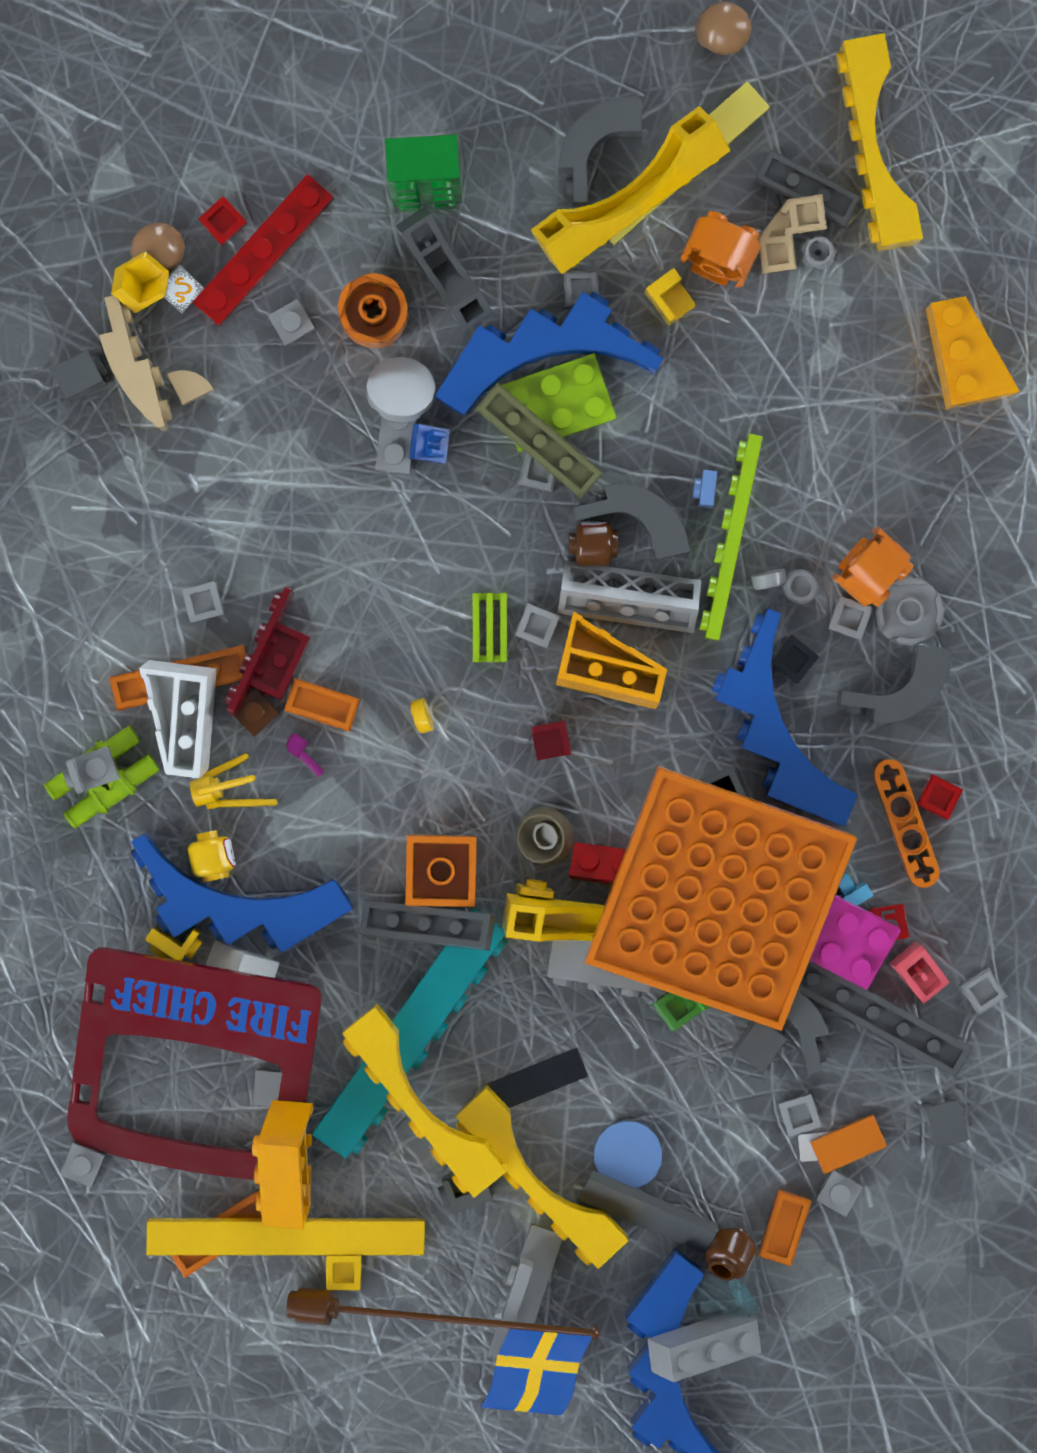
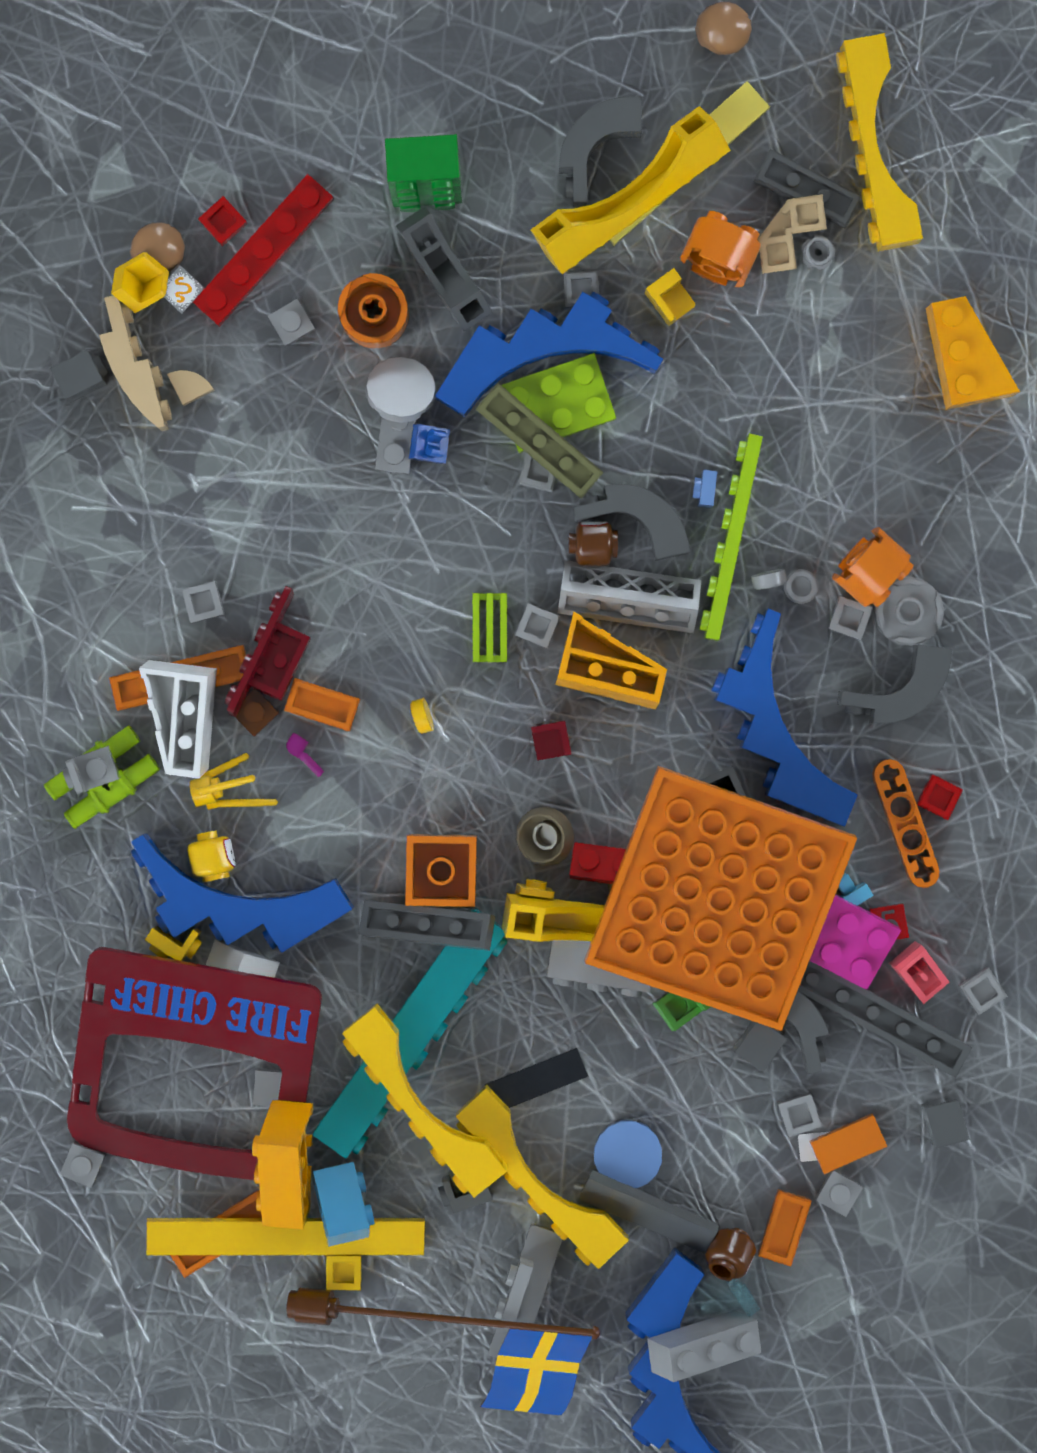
(342, 1204): none -> dark azure brick
(794, 659): black tile -> none

